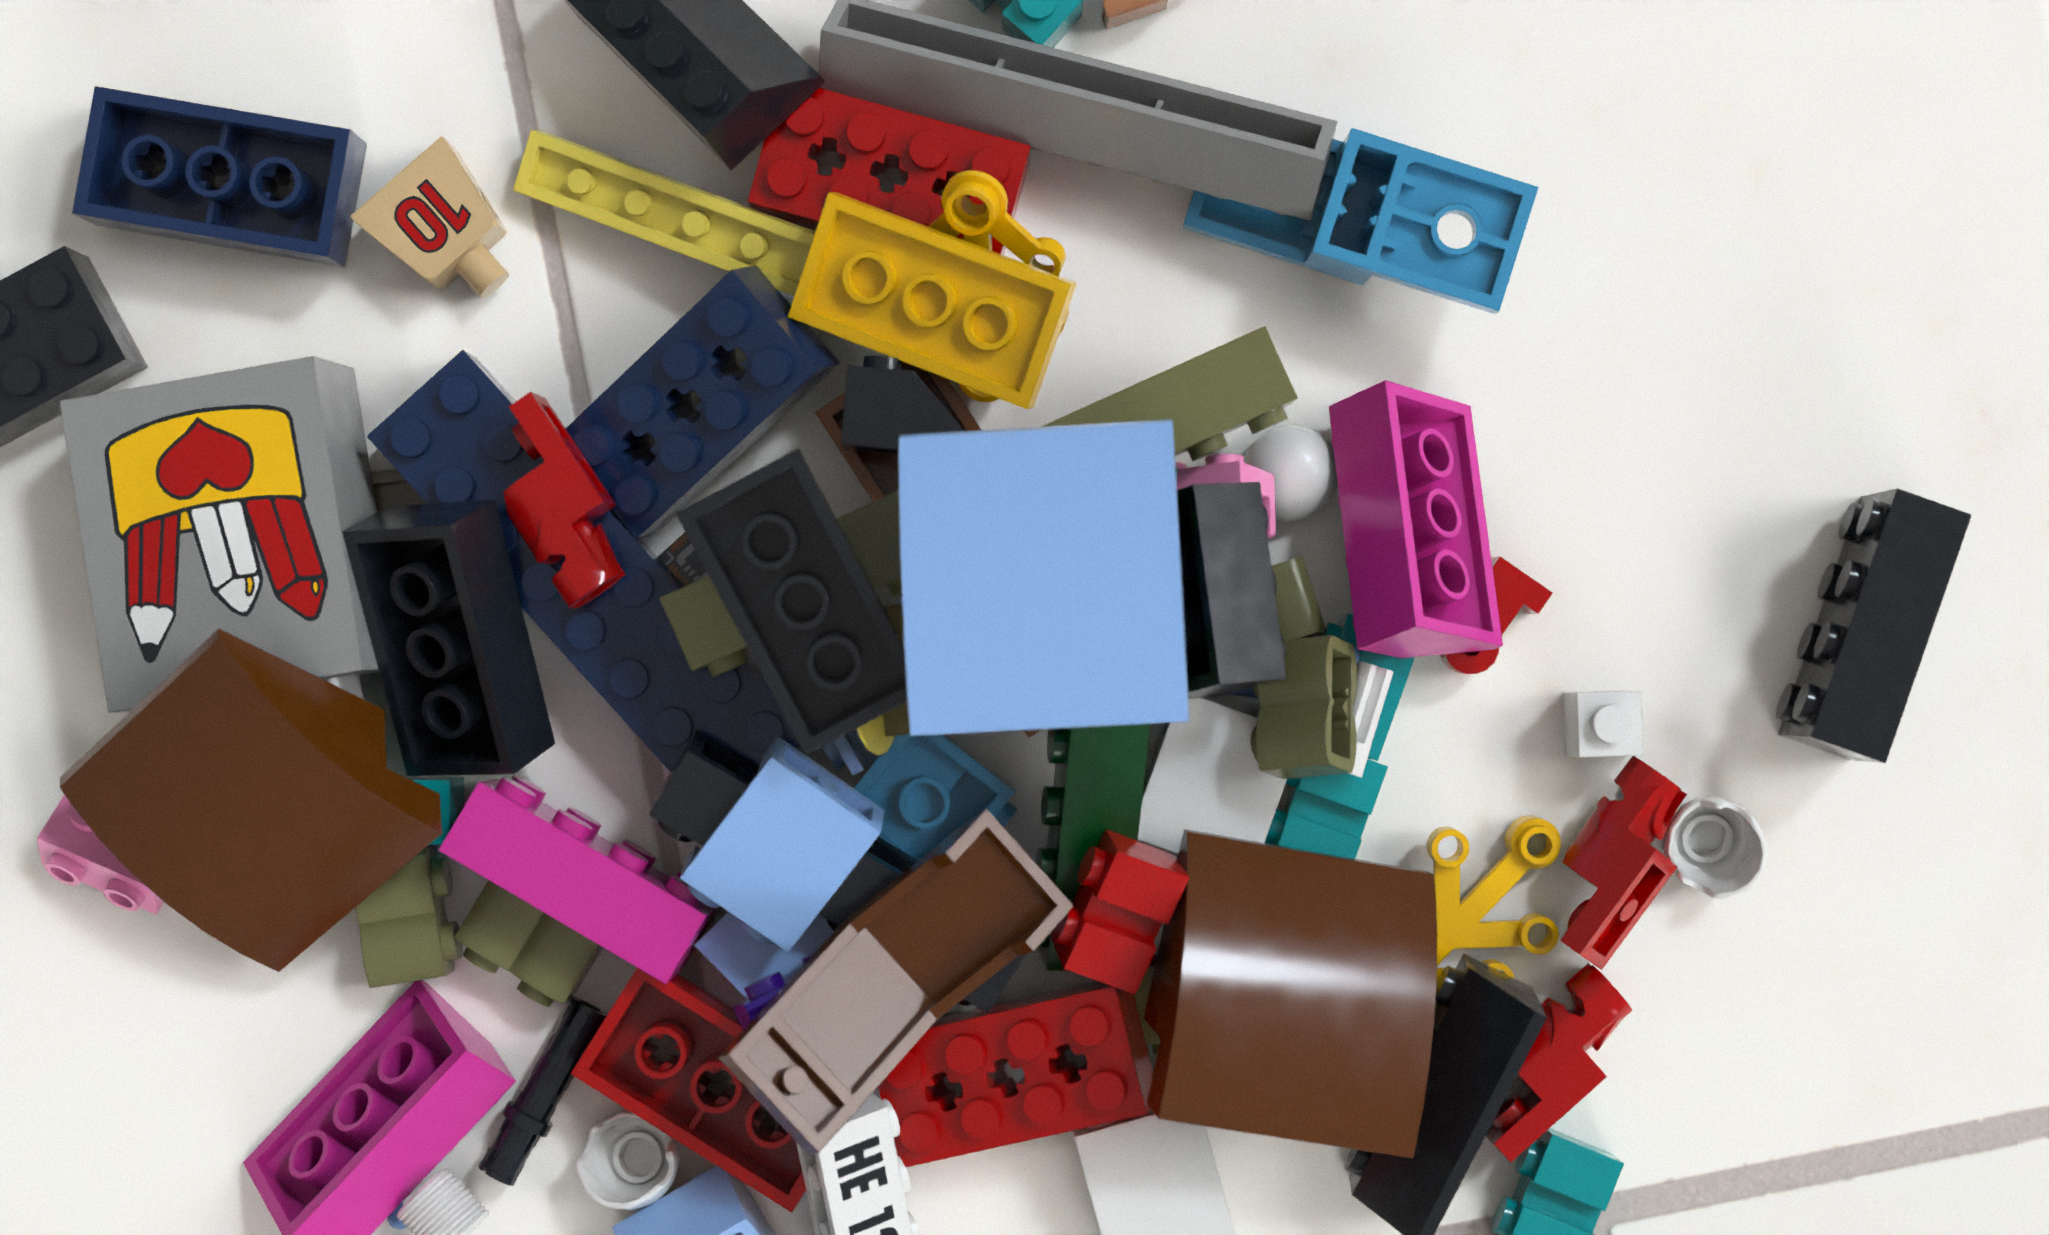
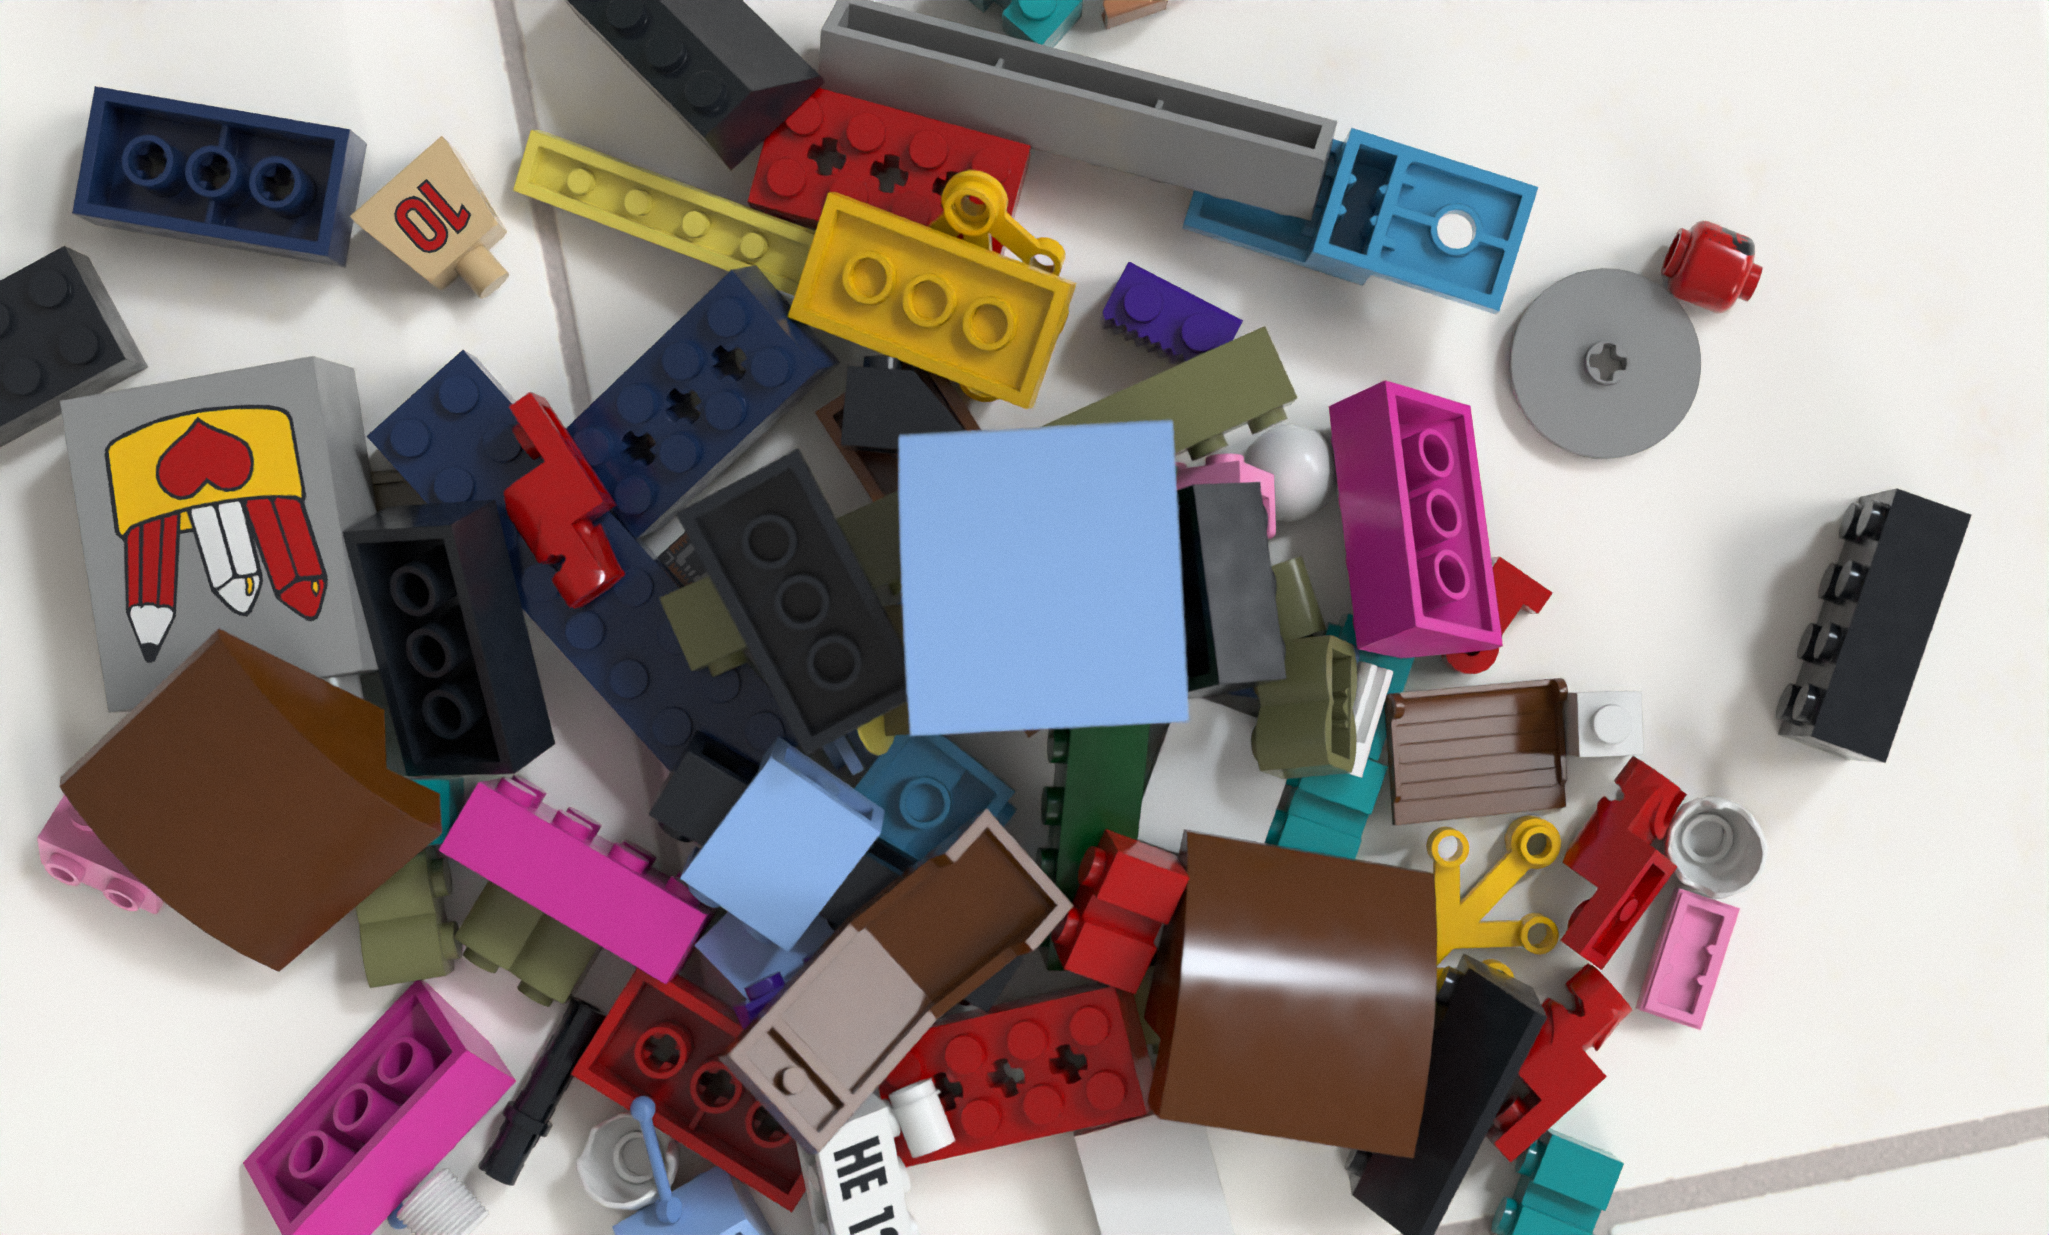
(668, 1207): none -> medium blue hinge
(921, 1117): none -> white piece
(1165, 317): none -> dark purple brick
(1476, 750): none -> piece
(1641, 329): none -> light grey piece
(1687, 958): none -> bright pink plate
(1711, 266): none -> red head

